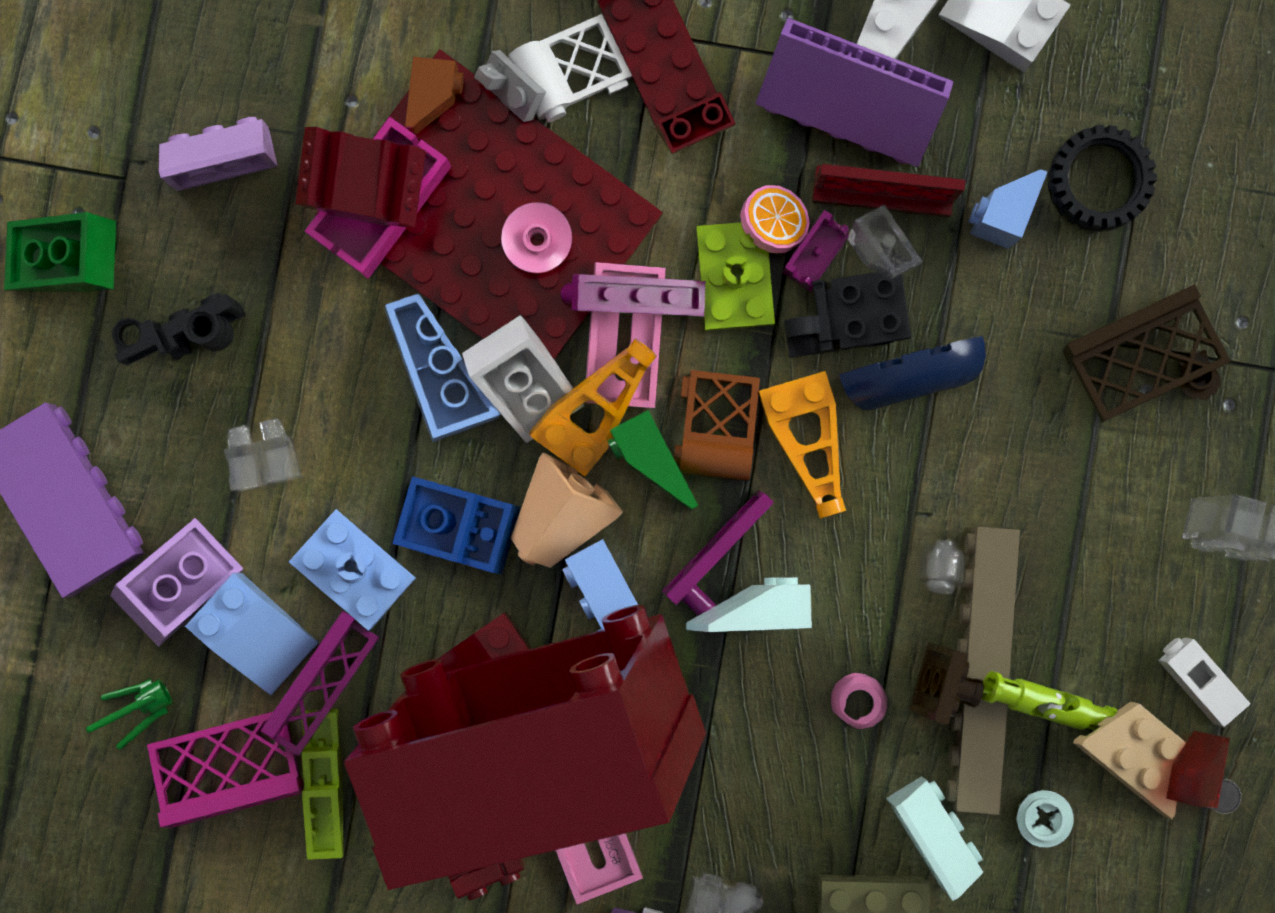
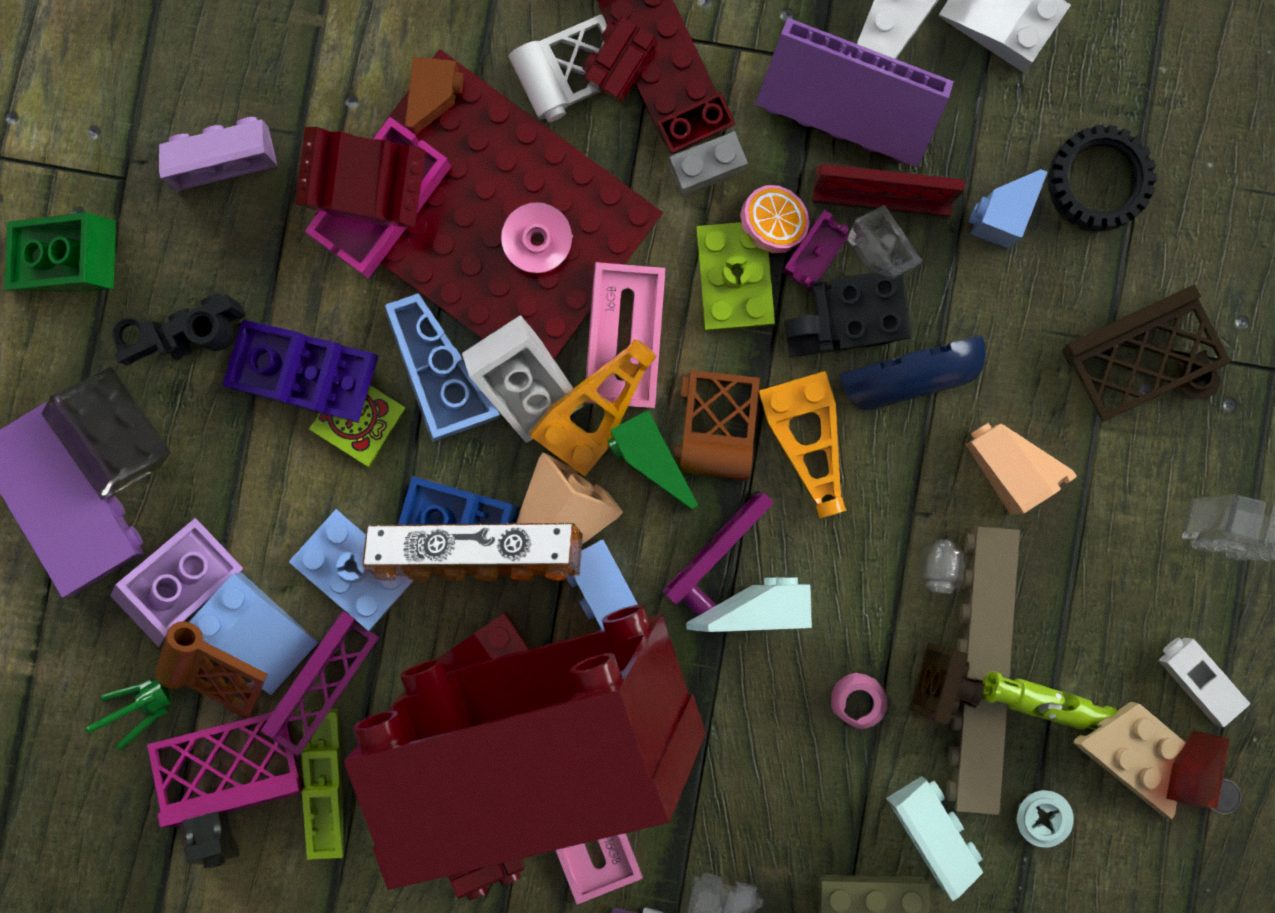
(105, 432): none -> clear smoke brick
(186, 660): none -> dark orange piece
(209, 840): none -> pearl dark grey brick
(263, 461): clear hips -> none
(300, 370): none -> dark purple slope
(368, 436): none -> lime tile
(473, 550): none -> brick
(511, 85): light grey hinge -> none
(619, 59): none -> dark red brick
(635, 295): piece -> none
(708, 163): none -> light grey brick
(1017, 468): none -> light nougat slope

